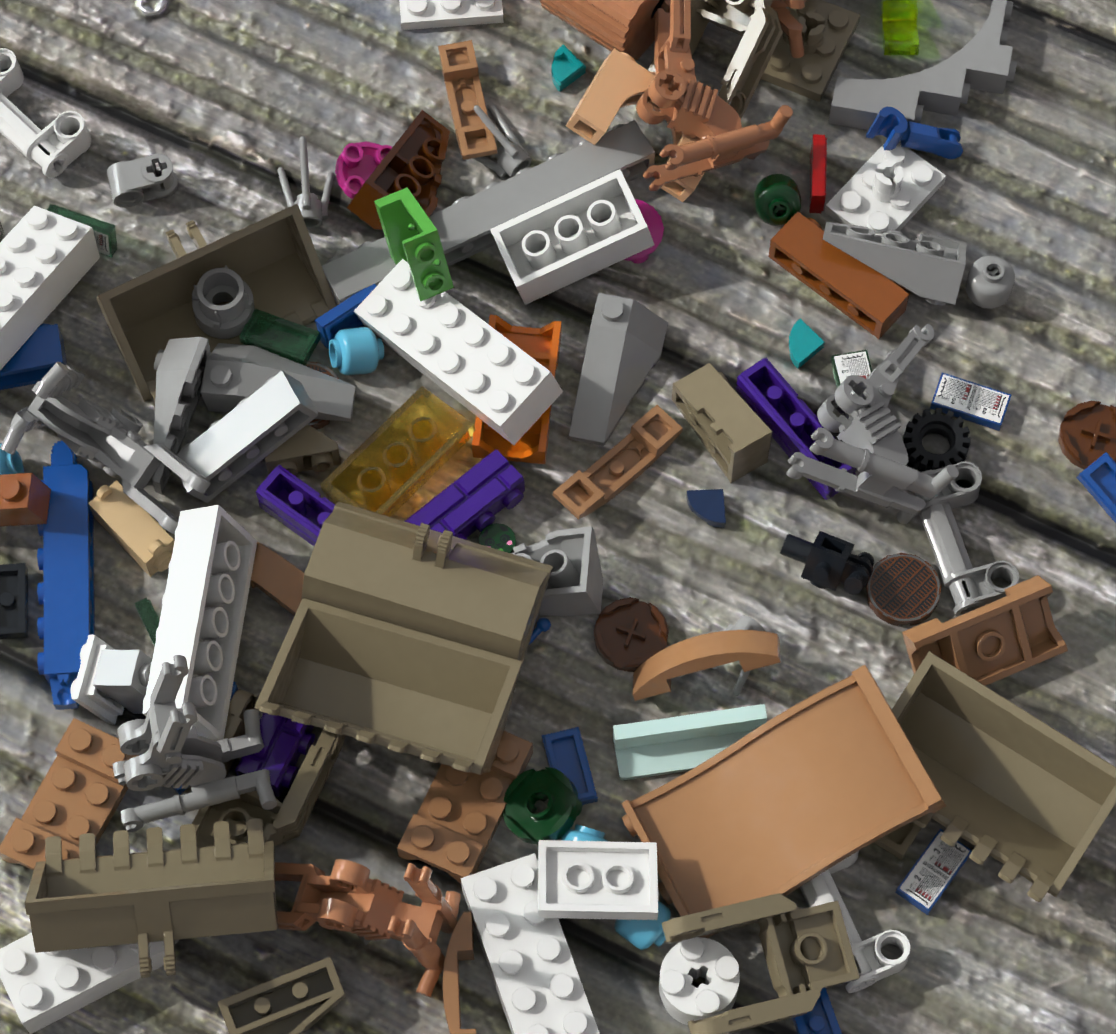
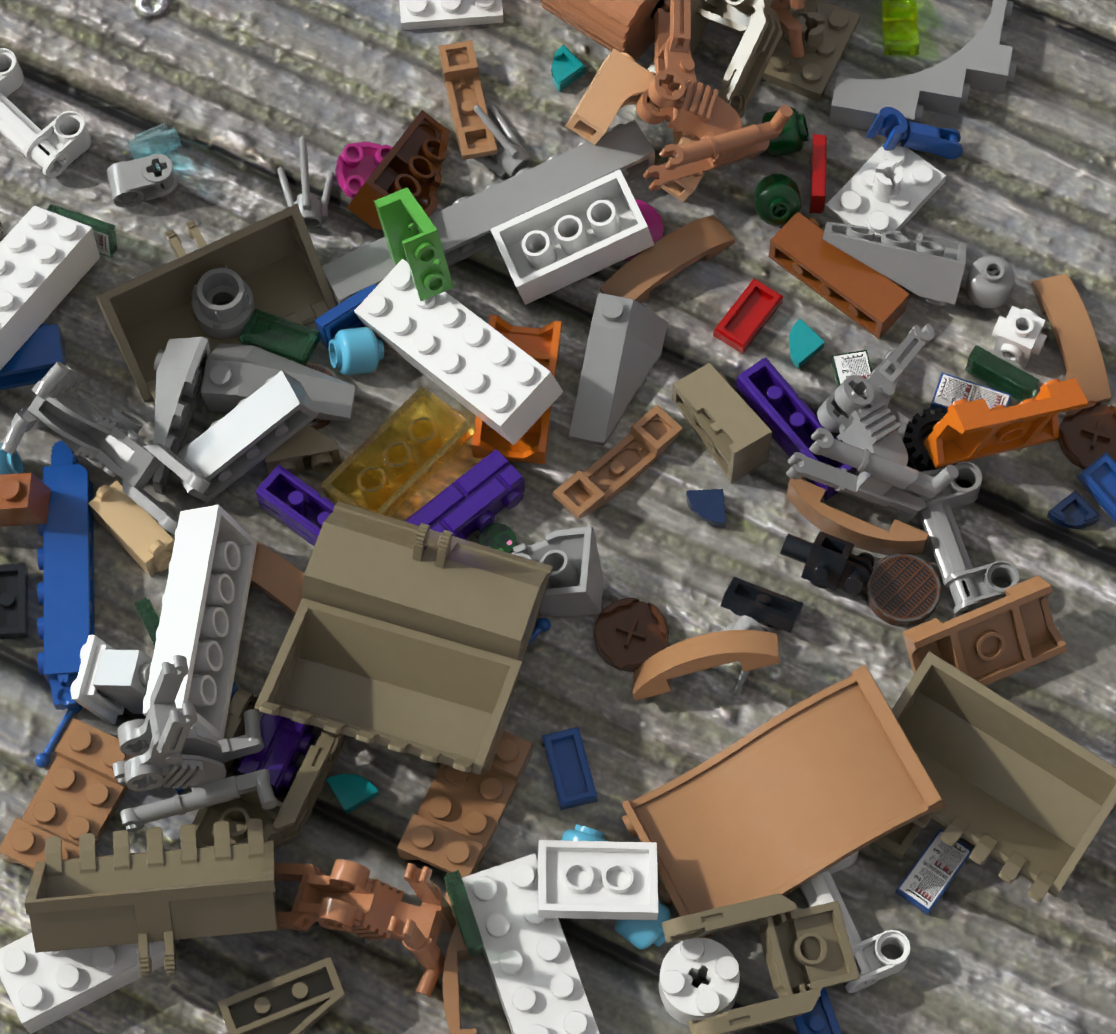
(43, 760): none -> blue hinge
(155, 141): none -> clear light blue brick
(351, 790): none -> teal tile
(464, 914): none -> clear green tile
(555, 819): dark green plate -> none
(668, 257): none -> medium nougat slope
(680, 741): light aqua panel -> none
(748, 316): none -> red tile
(762, 605): none -> black plate
(791, 137): none -> dark green head
(899, 539): none -> medium nougat slope
(976, 431): none -> orange piece
(1001, 374): none -> clear green tile
(1019, 336): none -> white brick
(1073, 335): none -> medium nougat slope
(1074, 512): none -> dark blue tile

